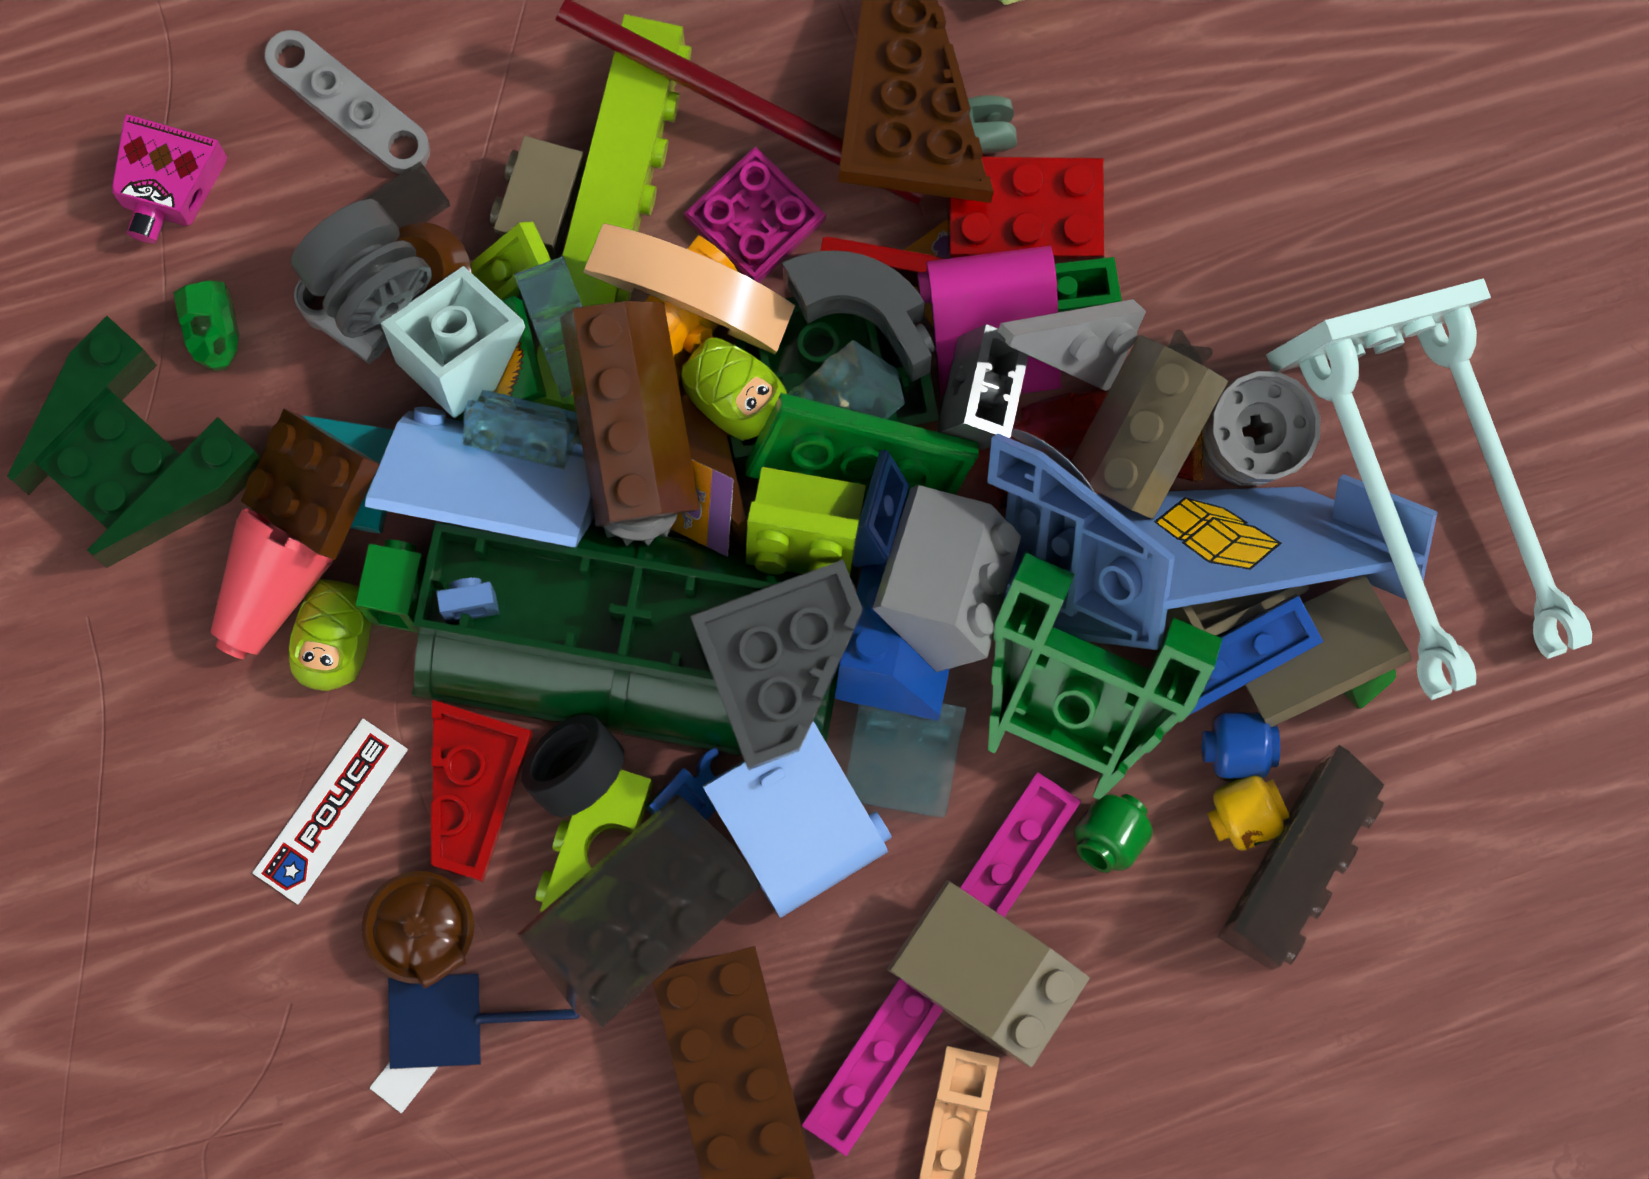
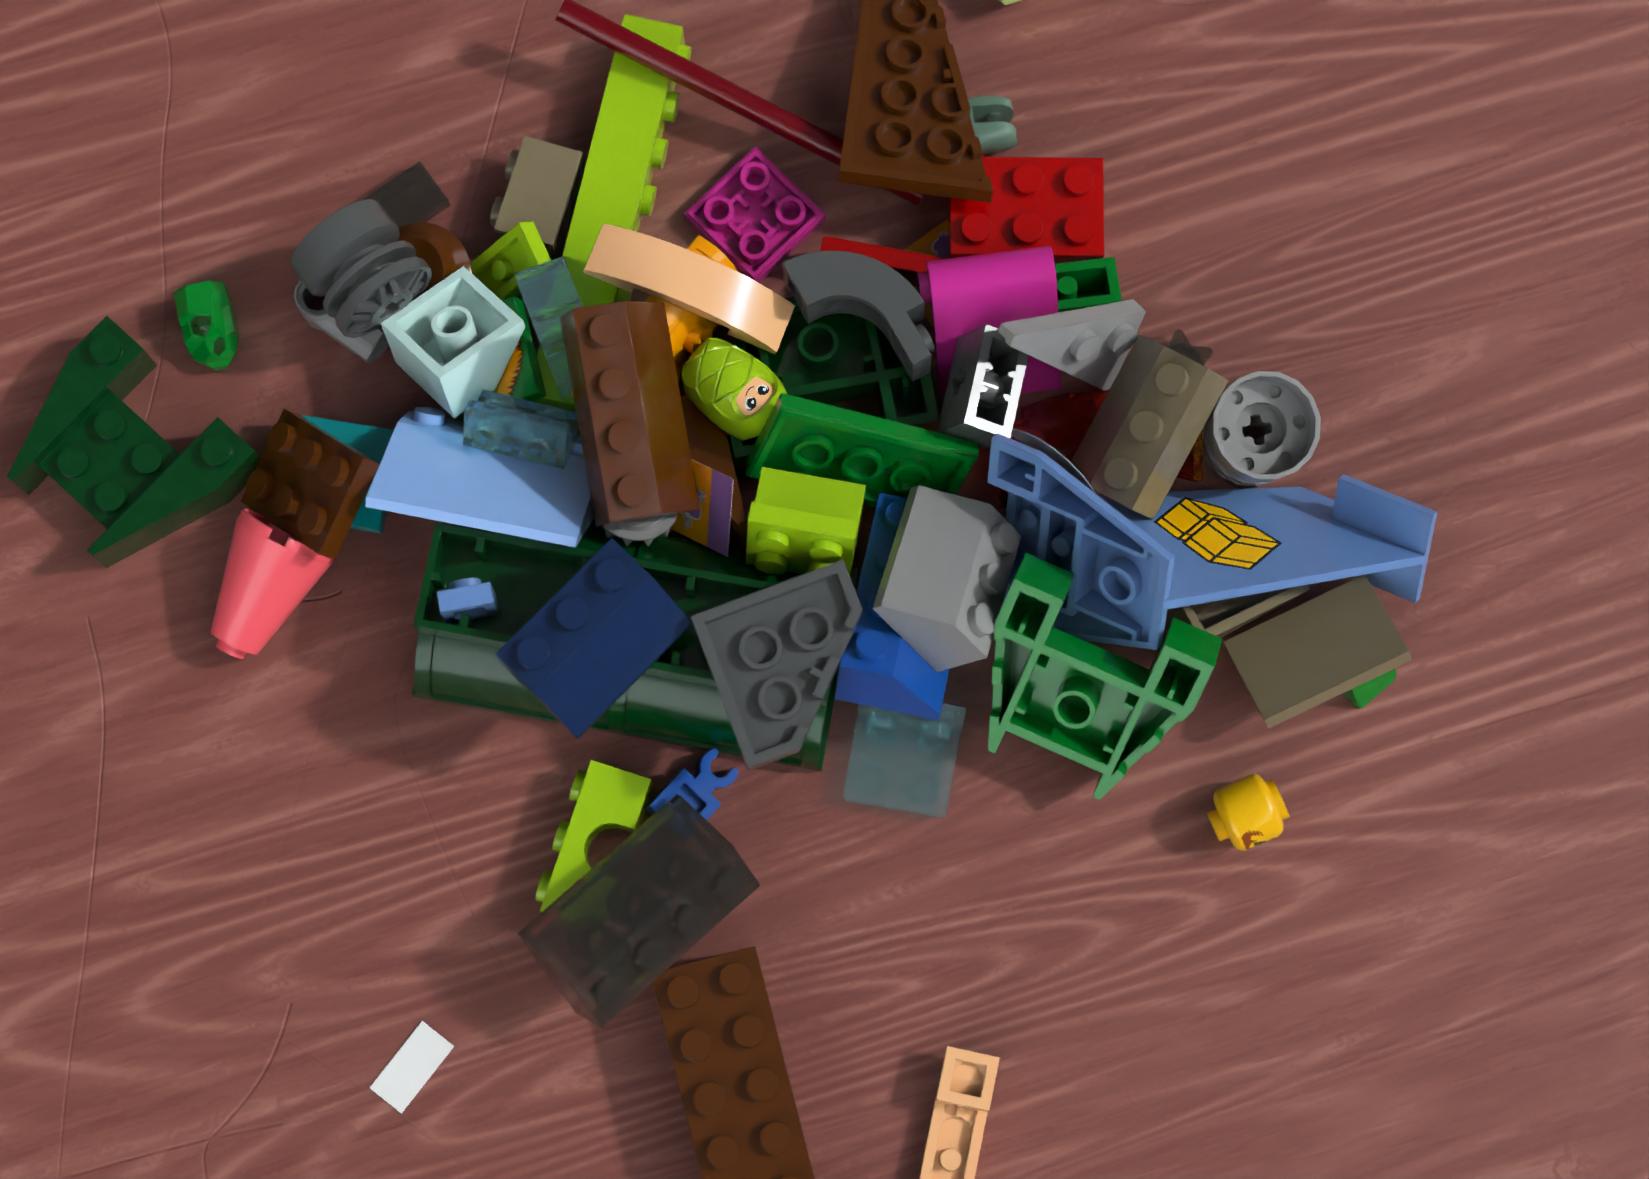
(163, 175): dark pink torso -> none
(328, 637): lime piece -> none
(330, 811): white sticker -> none
(346, 101): light grey plate -> none
(391, 584): green brick -> none
(418, 927): reddish brown piece -> none
(443, 1022): dark blue piece -> none
(473, 784): red wing -> none
(572, 766): black tyre -> none
(594, 638): none -> dark blue slope
(798, 823): light blue door -> none
(855, 382): clear light blue brick -> none
(880, 513): dark blue slope -> none
(907, 1014): dark pink plate -> none
(988, 974): dark tan slope -> none
(1113, 833): green head -> none
(1241, 746): blue head -> none
(1260, 647): blue plate -> none
(1303, 859): clear smoke slope -> none
(1383, 328): light aqua piece -> none

